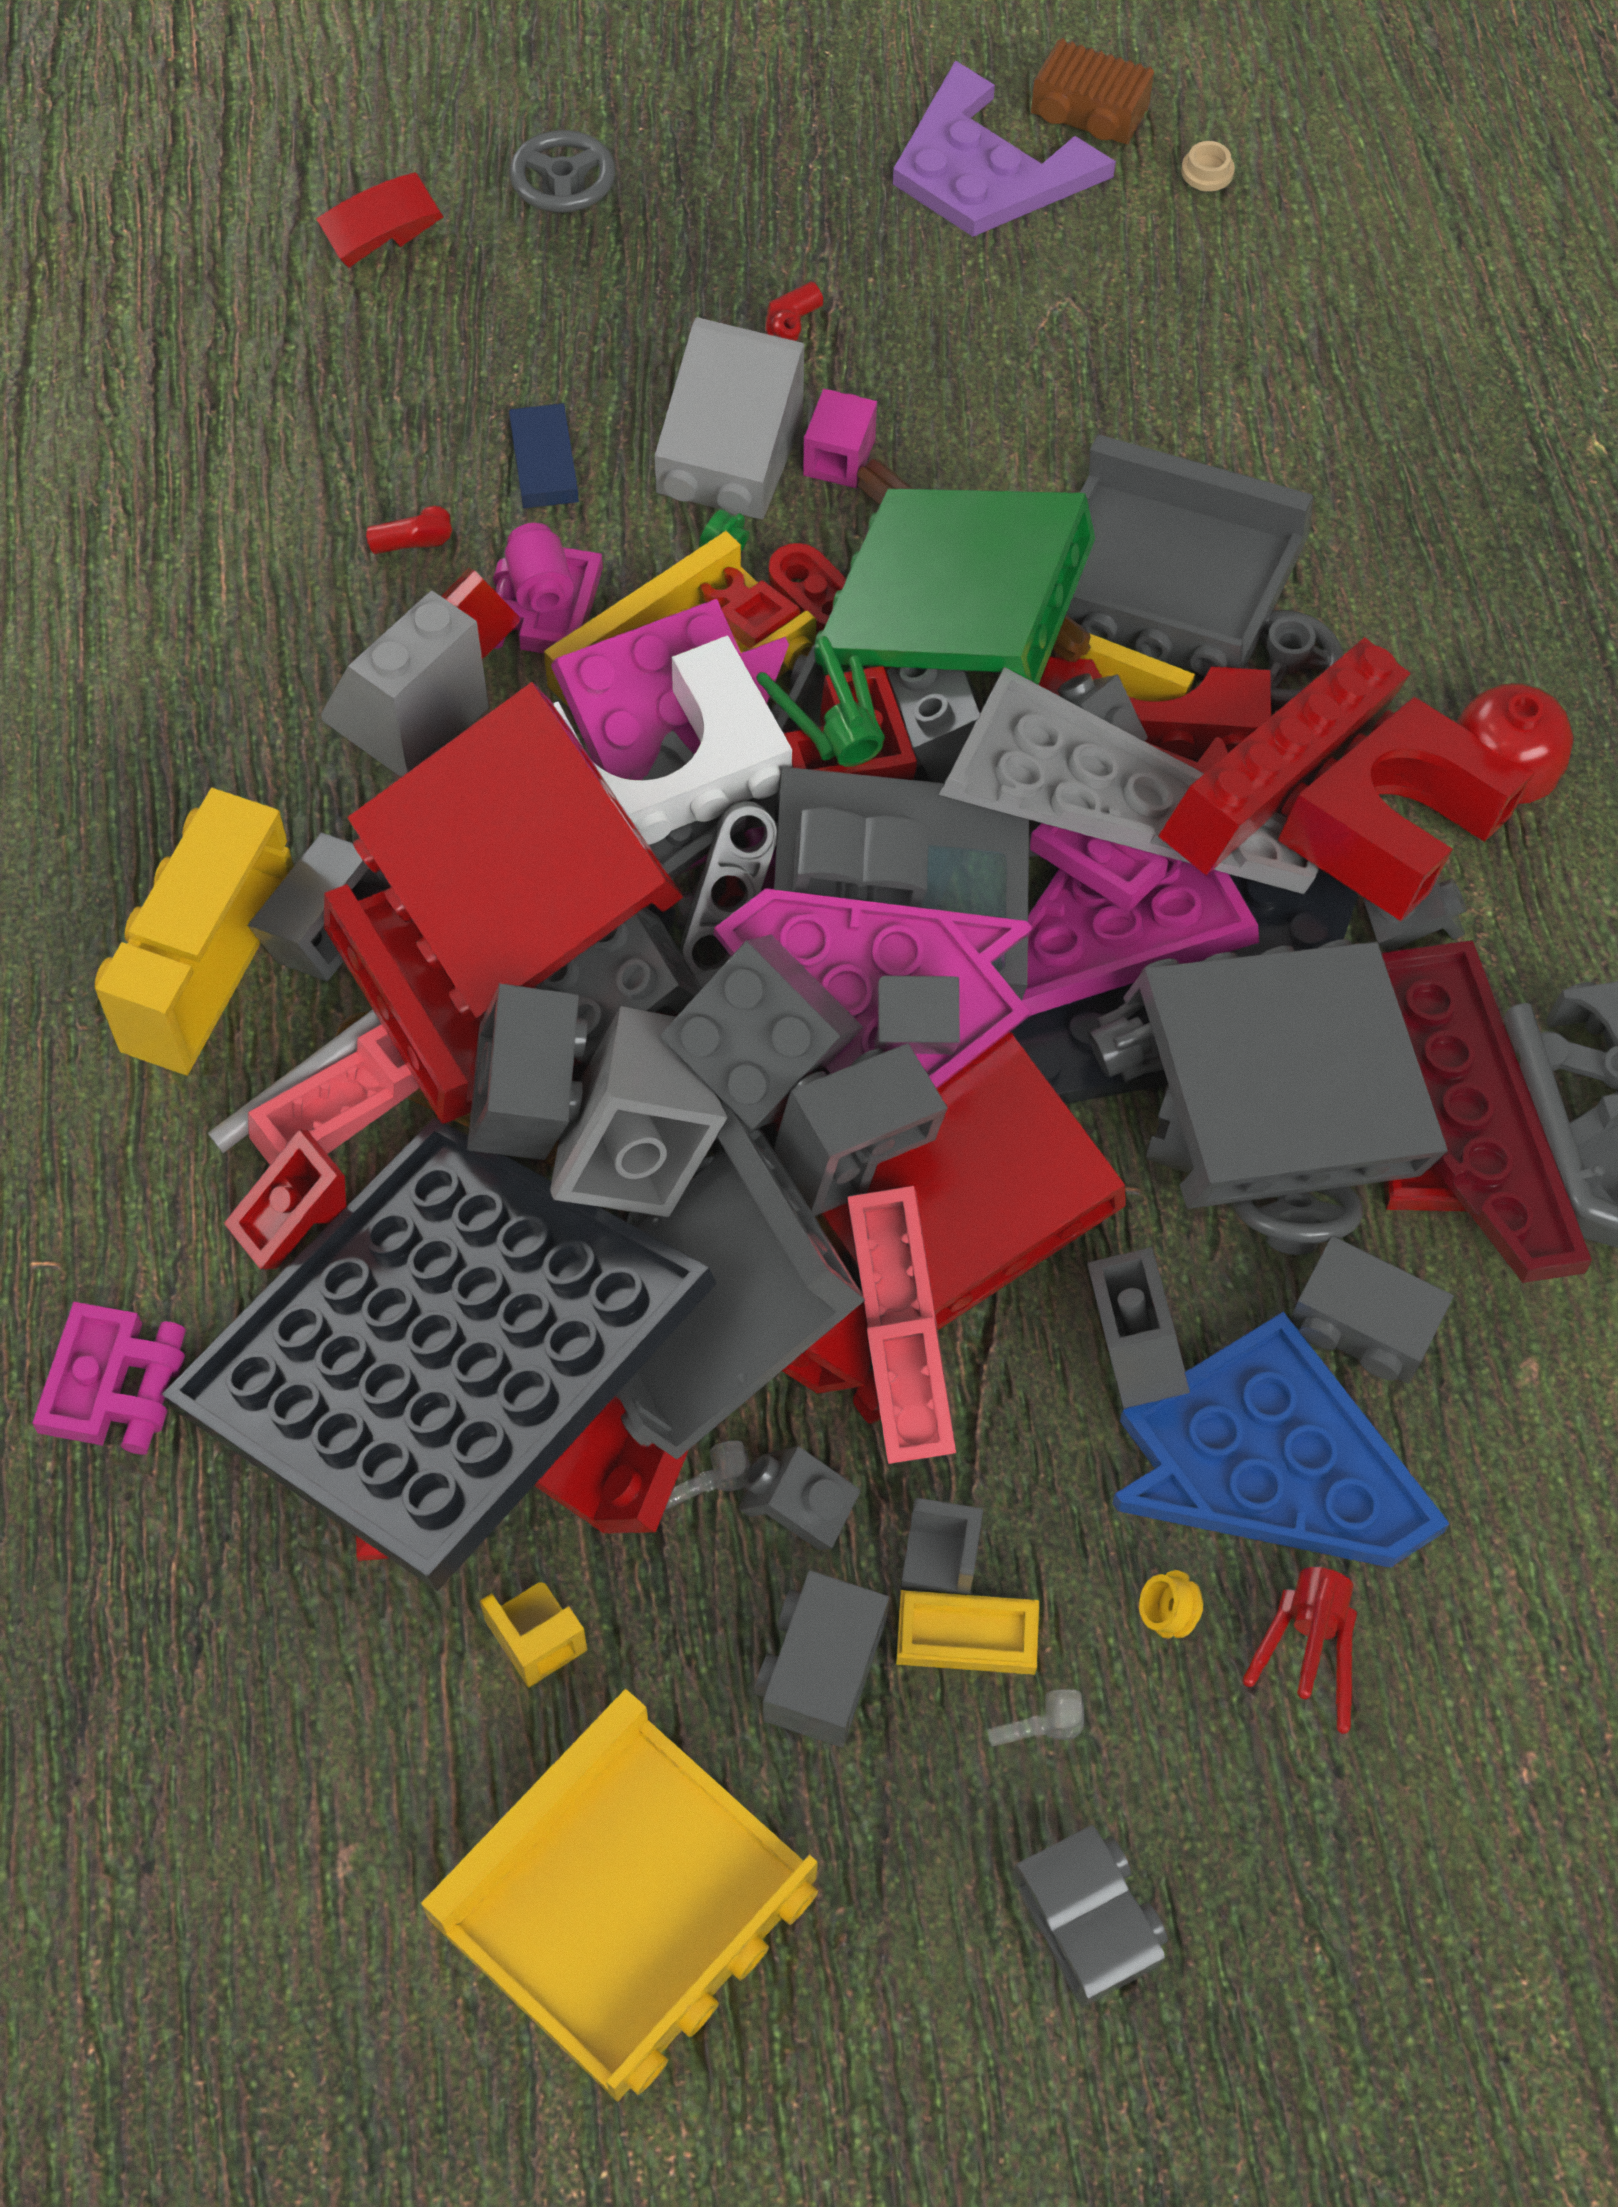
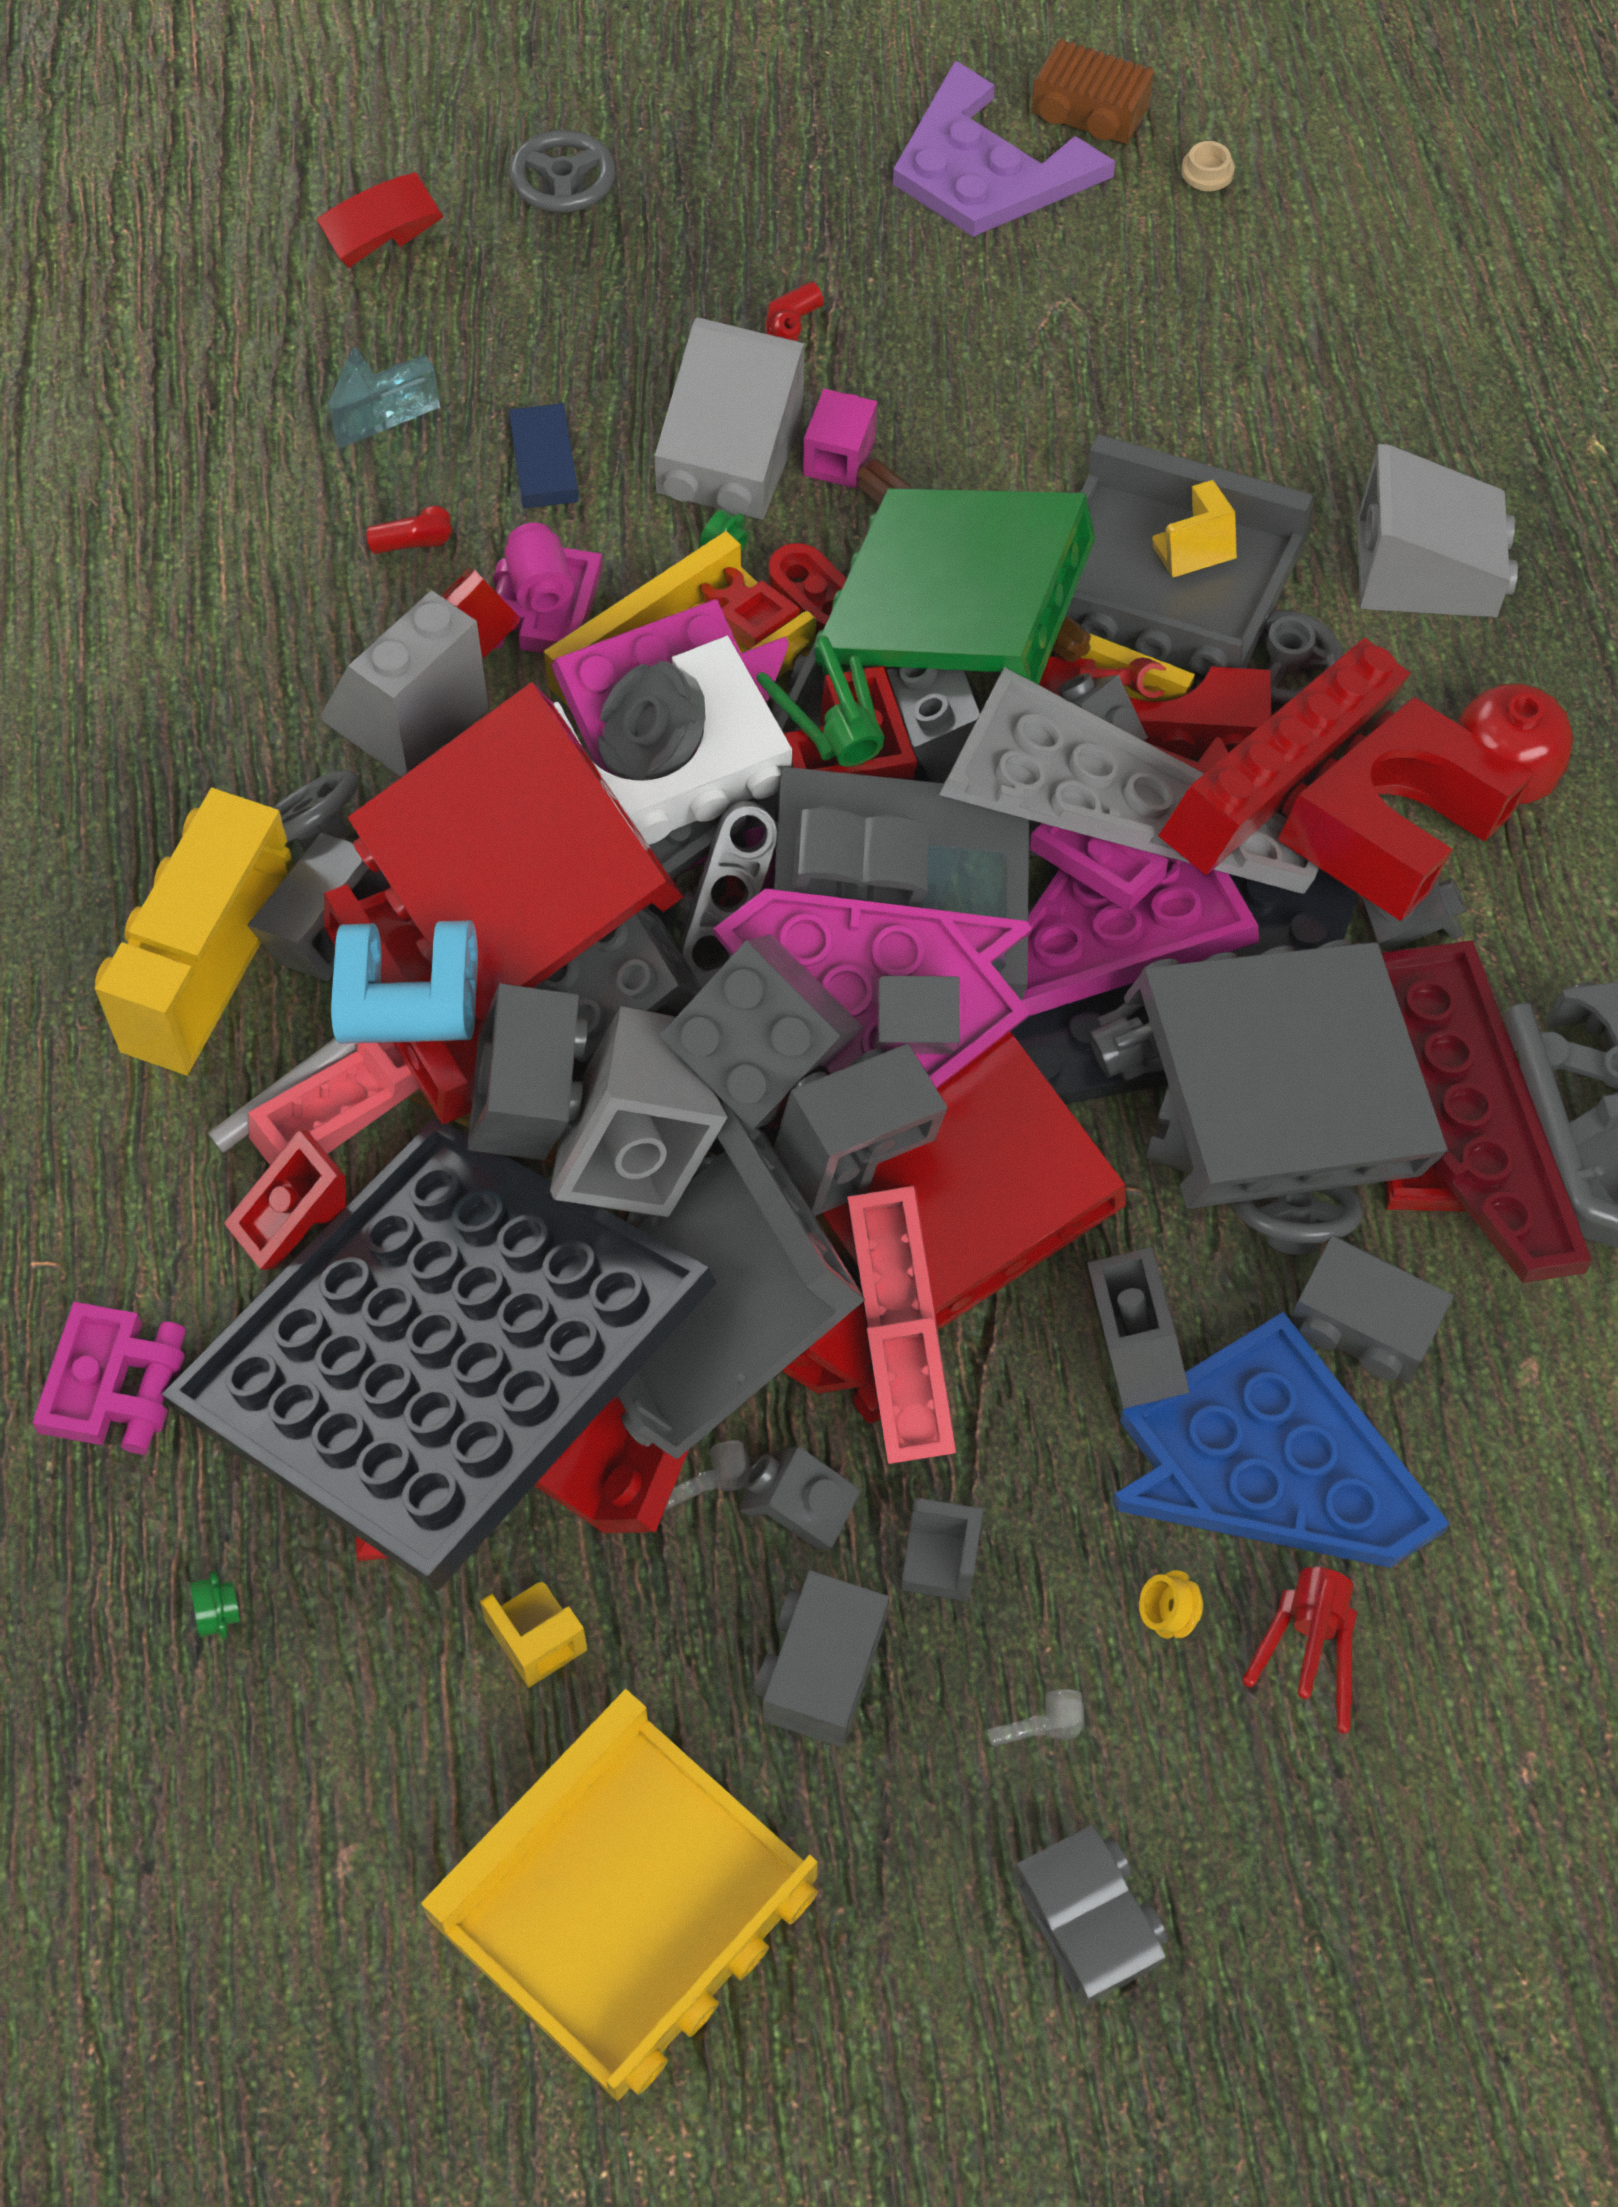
(214, 1605): none -> green plate
(311, 812): none -> dark grey piece
(374, 402): none -> clear light blue slope
(404, 1011): none -> medium azure connector
(652, 722): none -> dark grey tile
(968, 1632): yellow tile -> none
(1131, 676): none -> red hand
(1202, 539): none -> yellow panel
(1432, 539): none -> light grey slope

